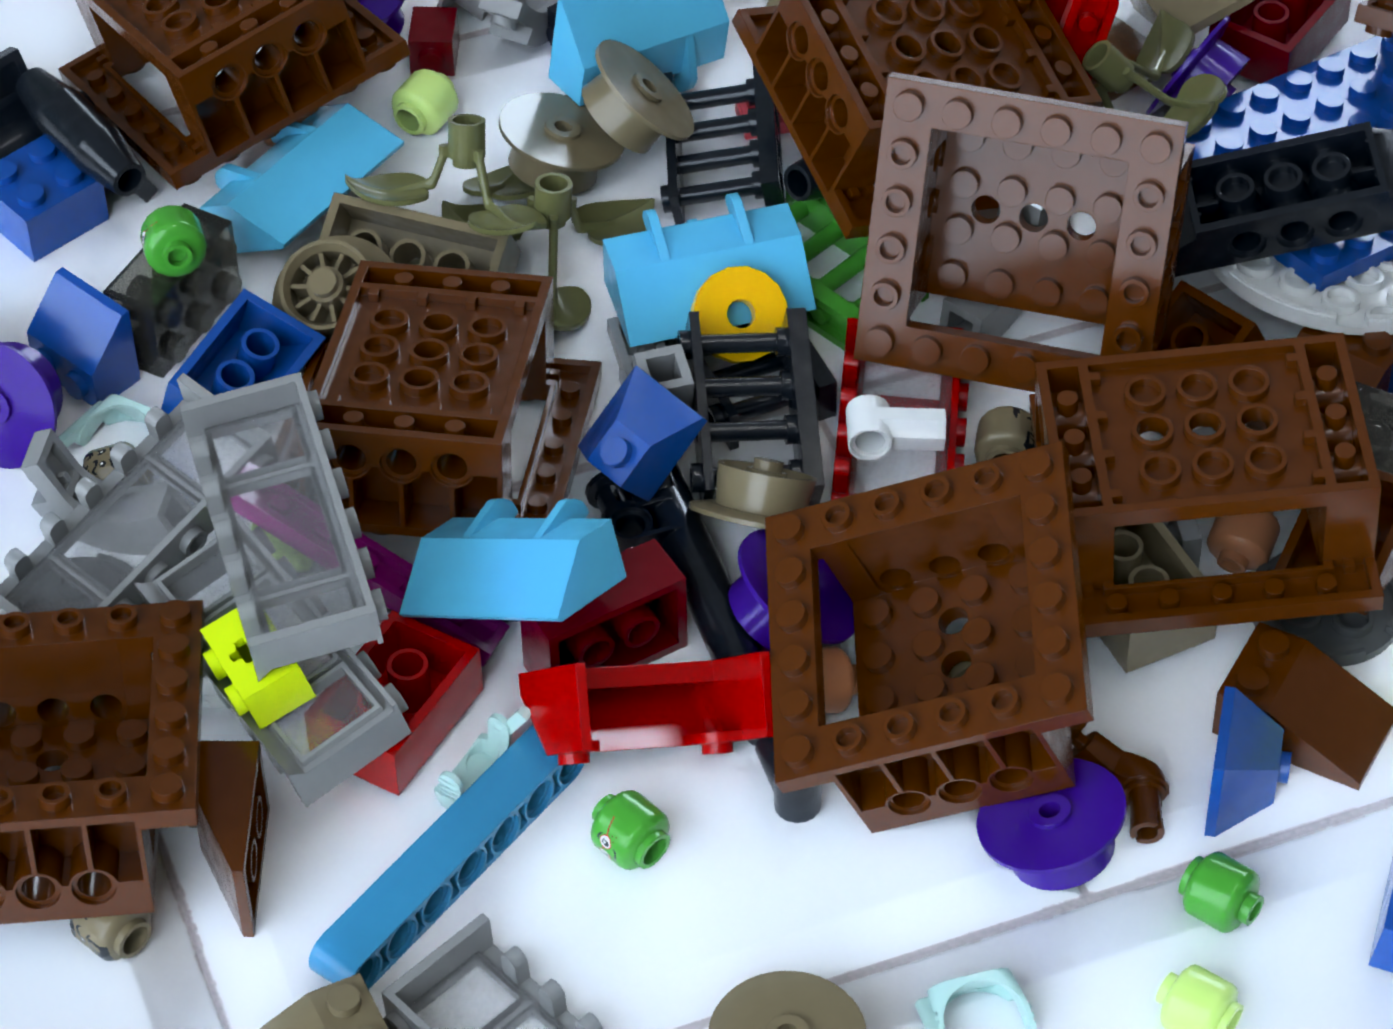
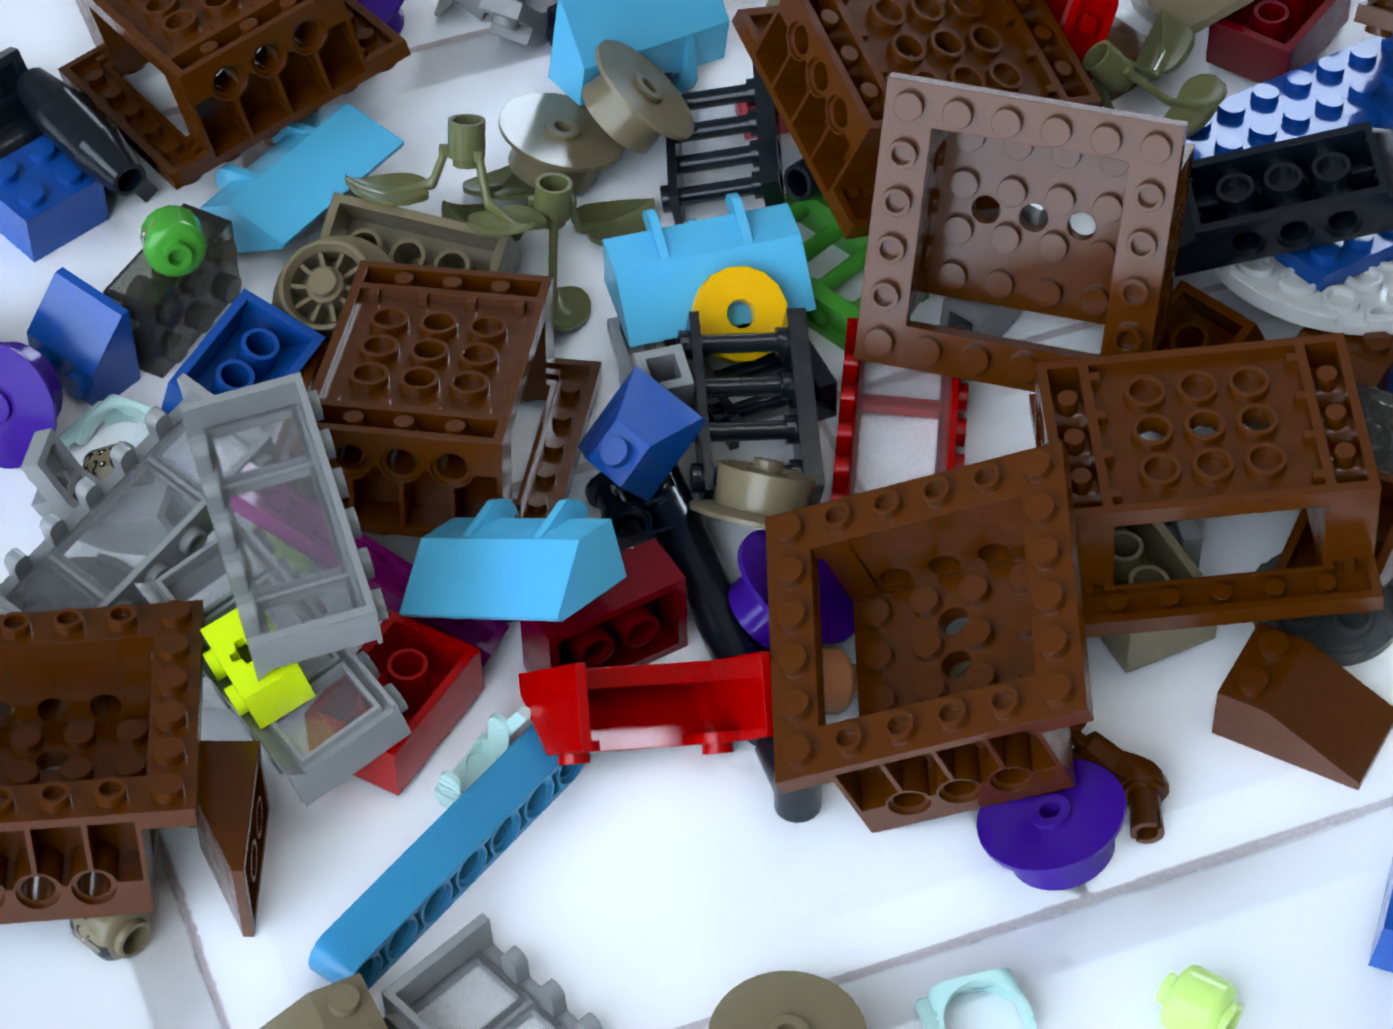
(424, 102): yellowish green head -> none
(434, 39): dark red brick -> none
(630, 830): bright green head -> none
(877, 428): white piece -> none
(1003, 433): dark tan head -> none
(1210, 57): dark purple piece -> none
(1221, 892): bright green head -> none
(1243, 540): nougat head -> none
(1245, 763): blue slope -> none

